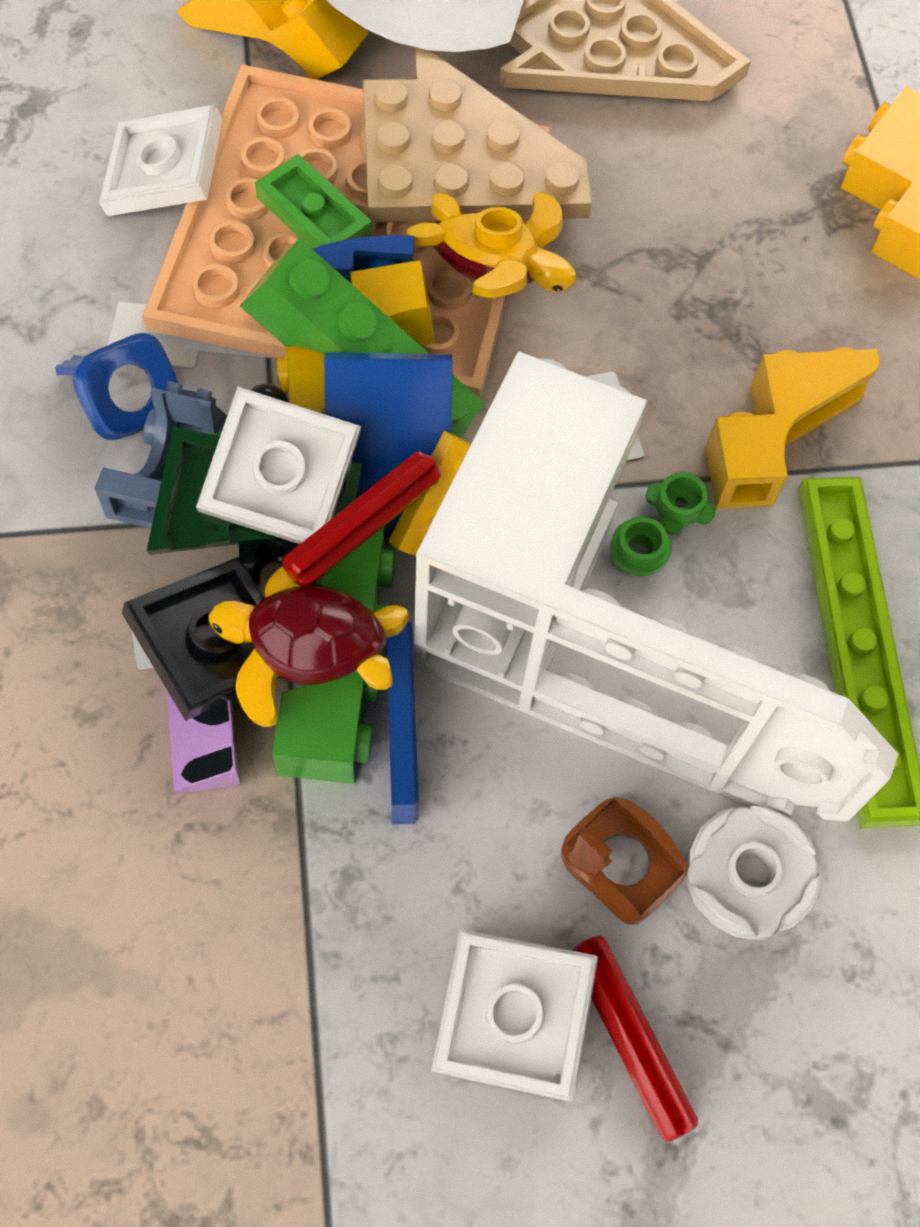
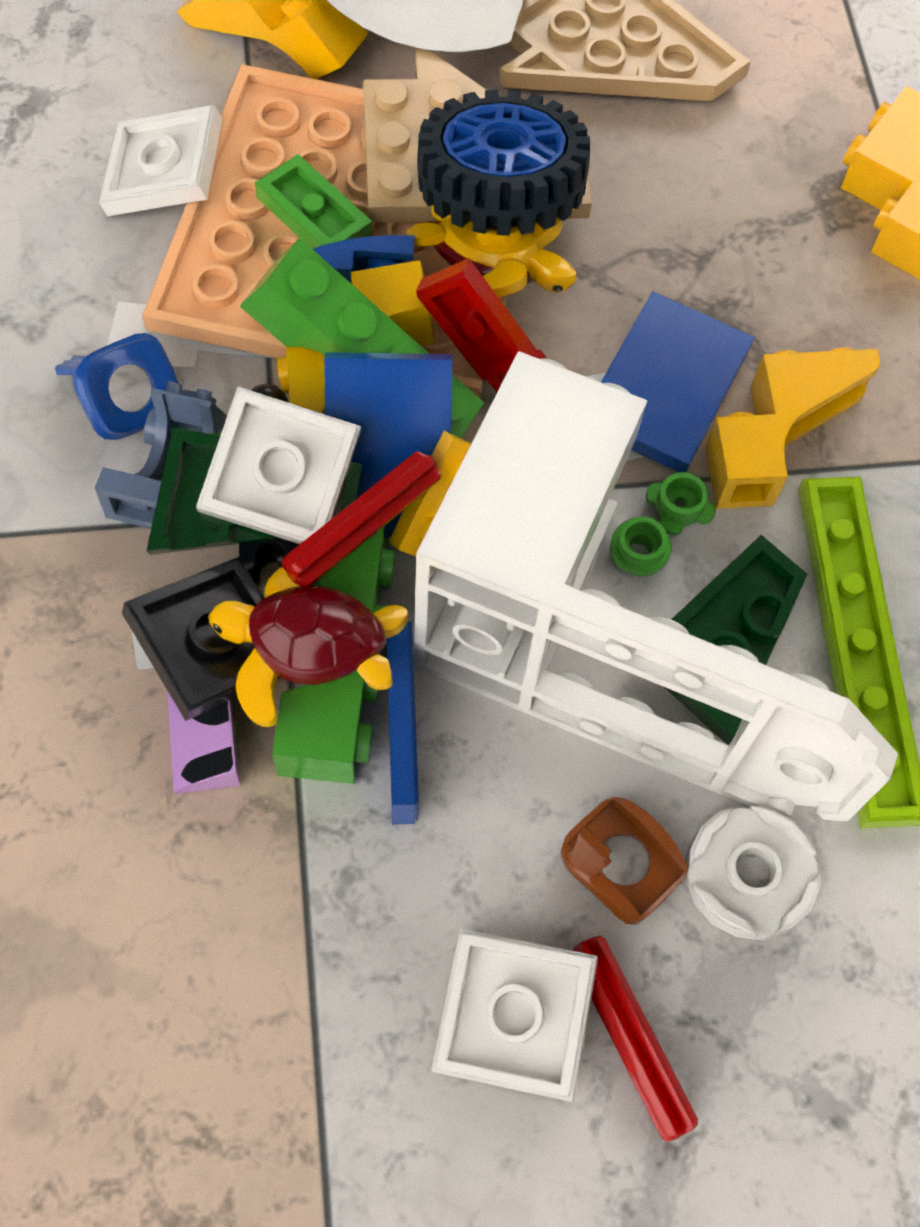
(475, 320): none -> red hinge
(503, 161): none -> black wheel
(683, 371): none -> blue tile
(742, 609): none -> dark green wing

